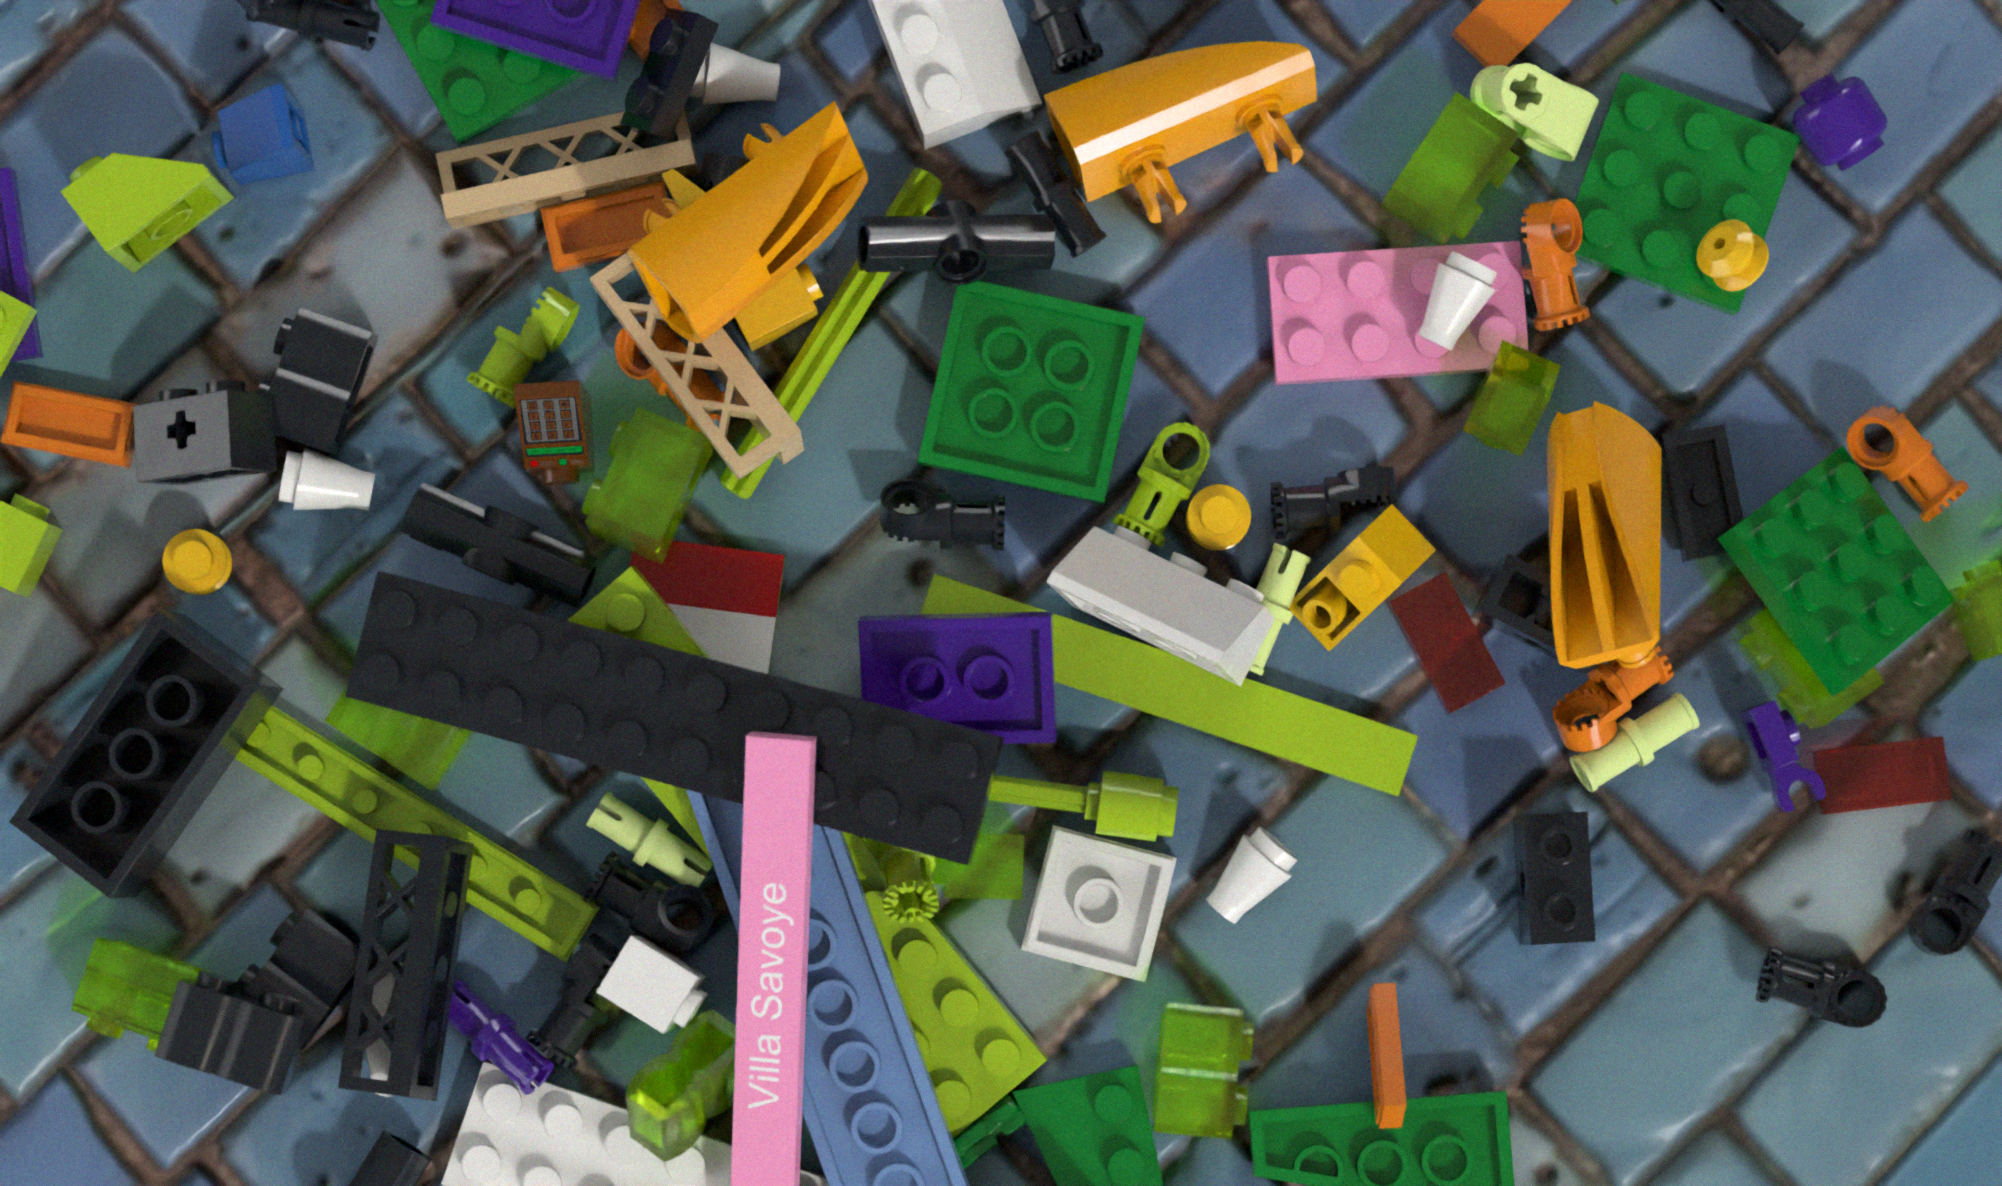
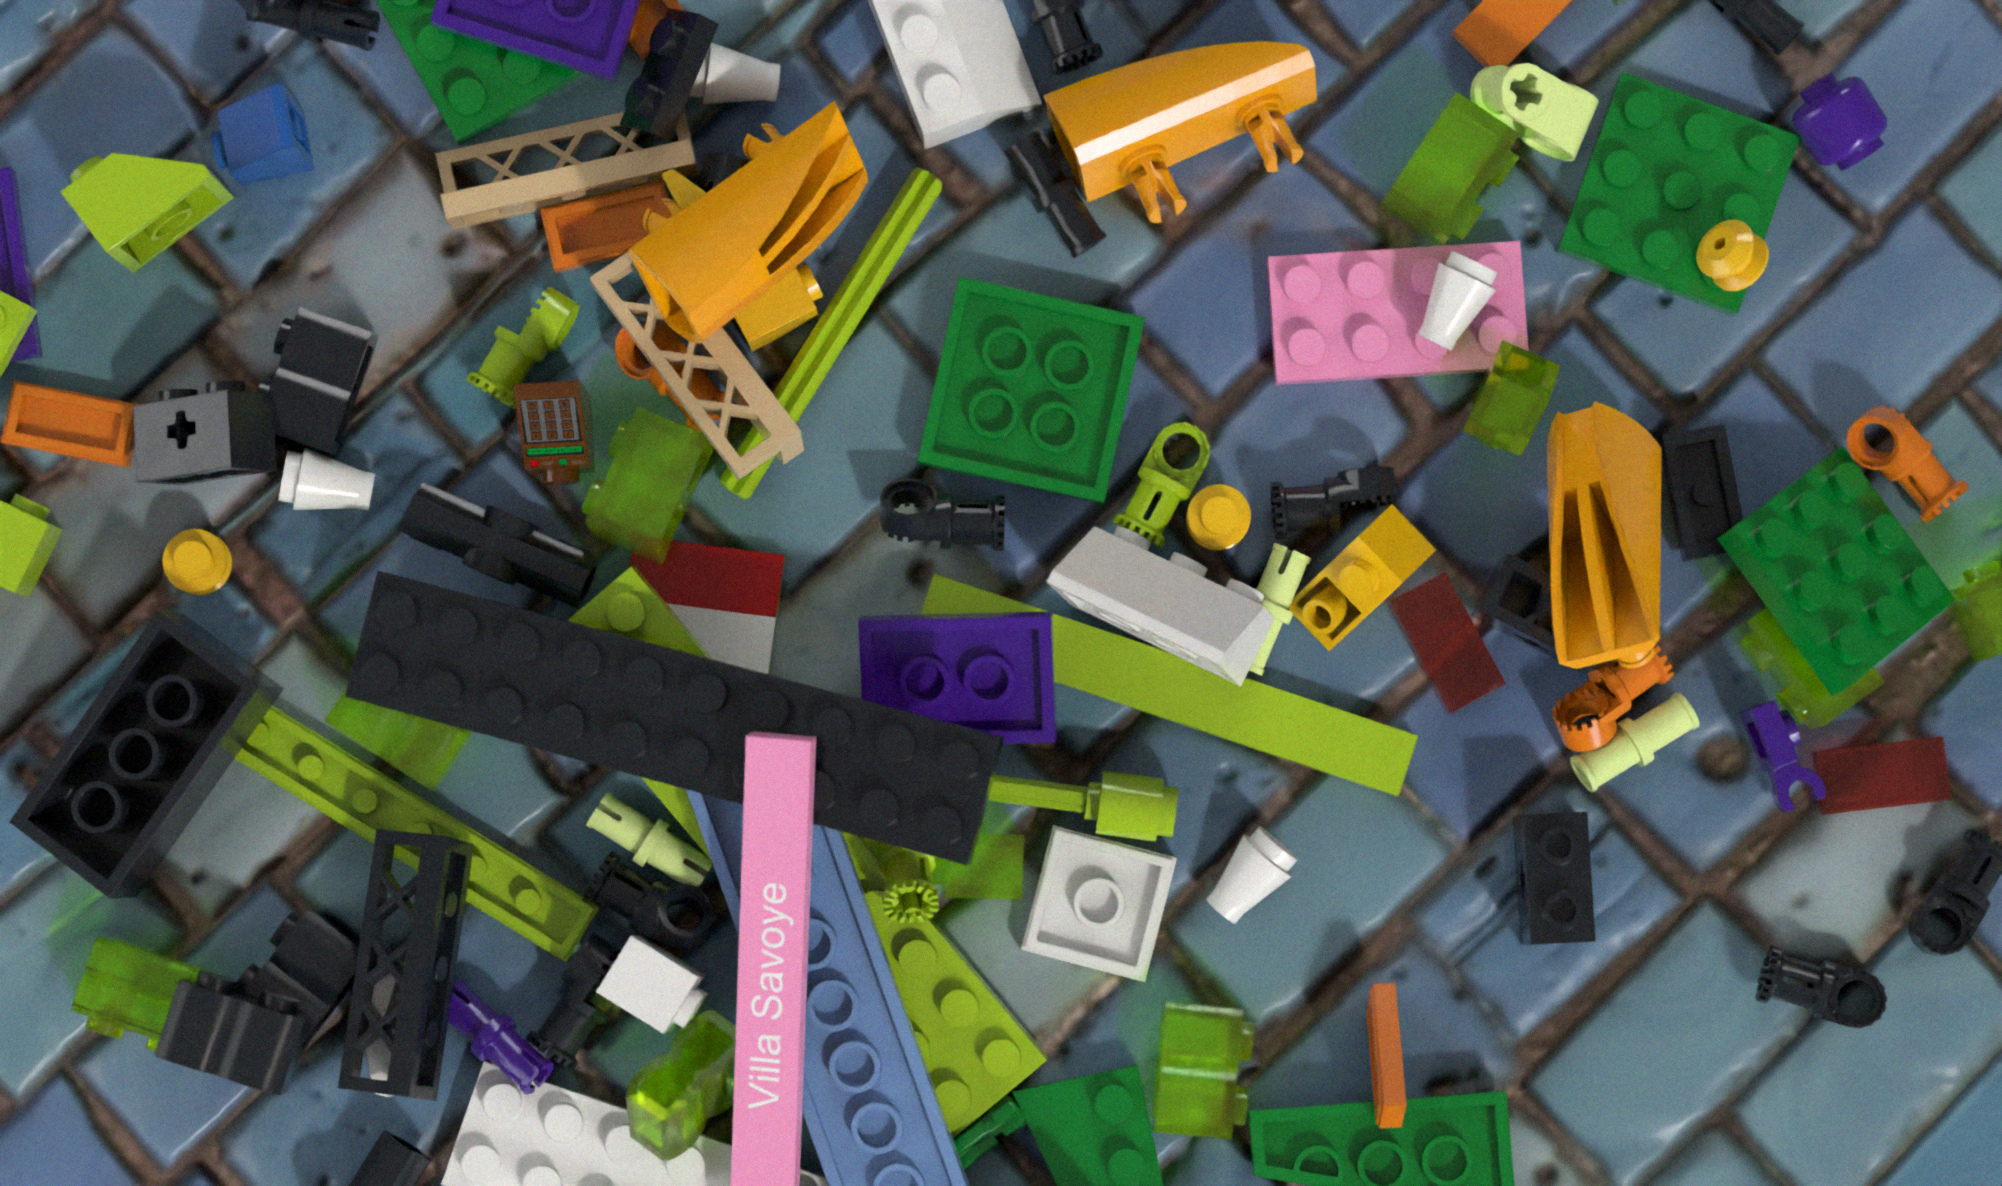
(955, 243): black piece -> none
(1553, 262): orange connector -> none

